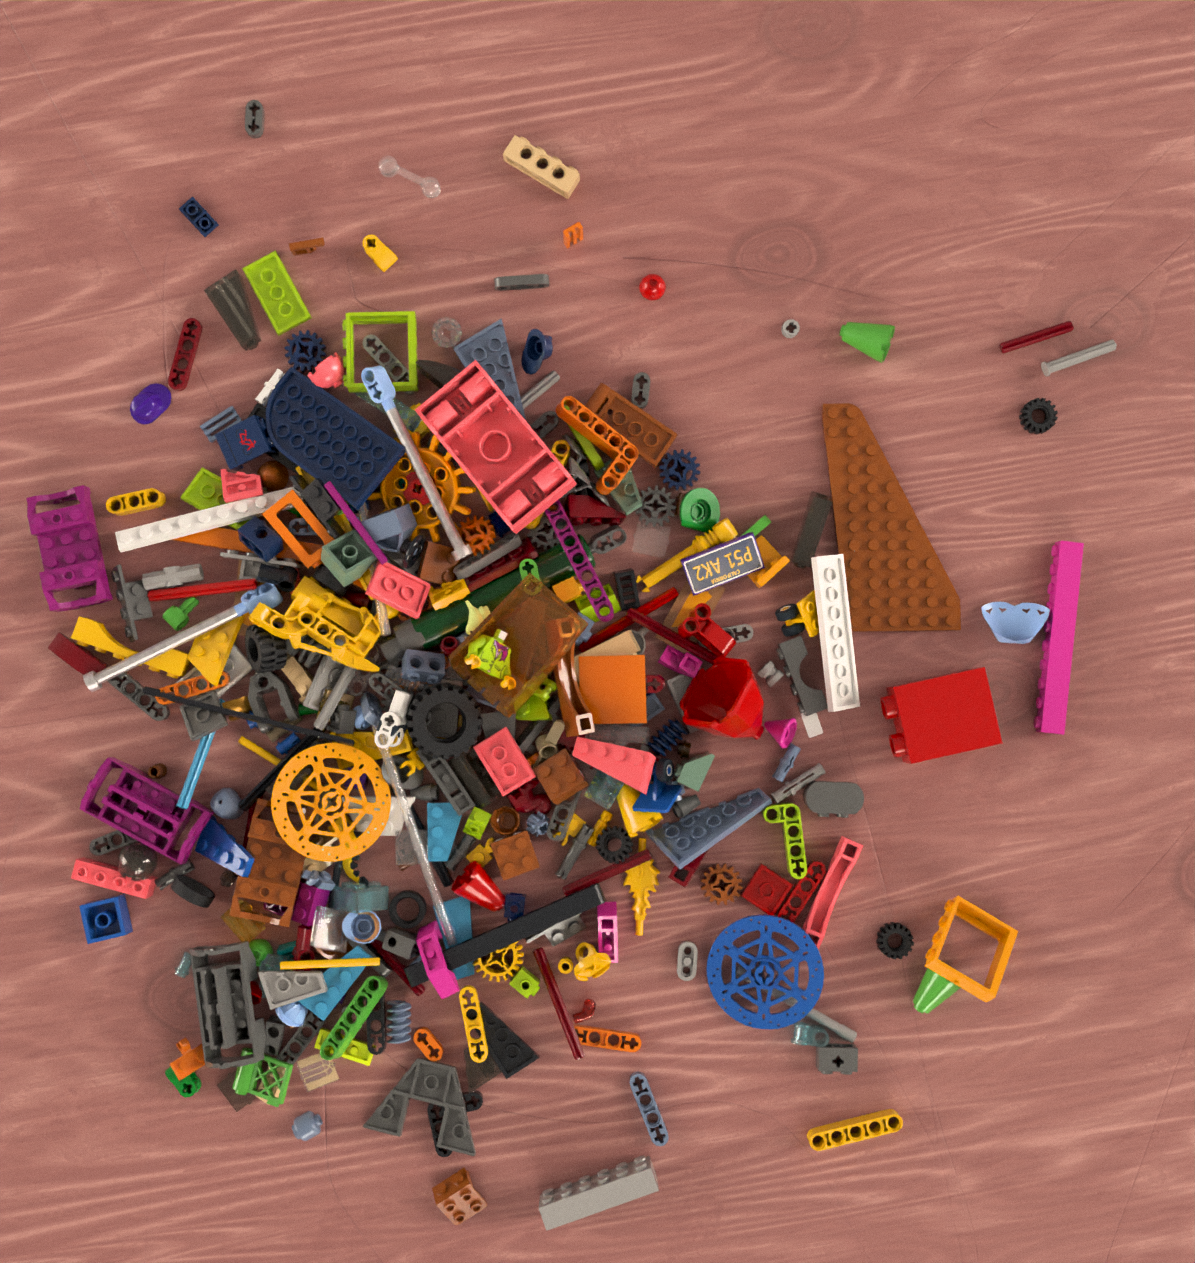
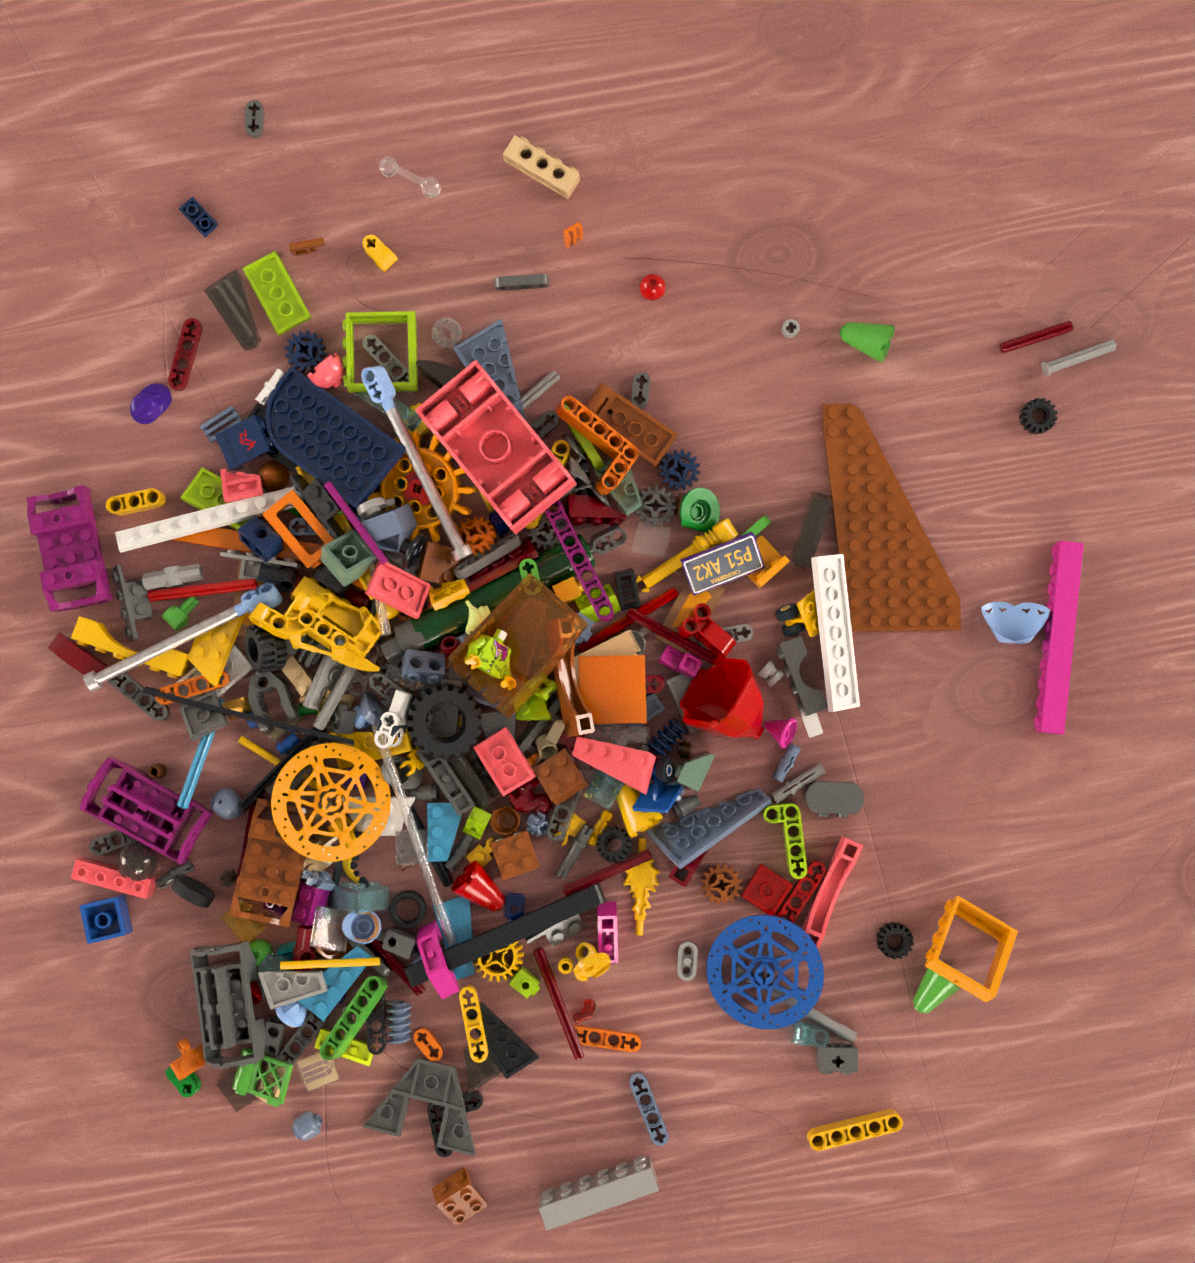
(184, 965): clear light blue pin -> none
(223, 849): blue wing -> none
(374, 506): none -> light grey piece
(537, 349): dark blue piece -> none
(941, 715): red brick -> none

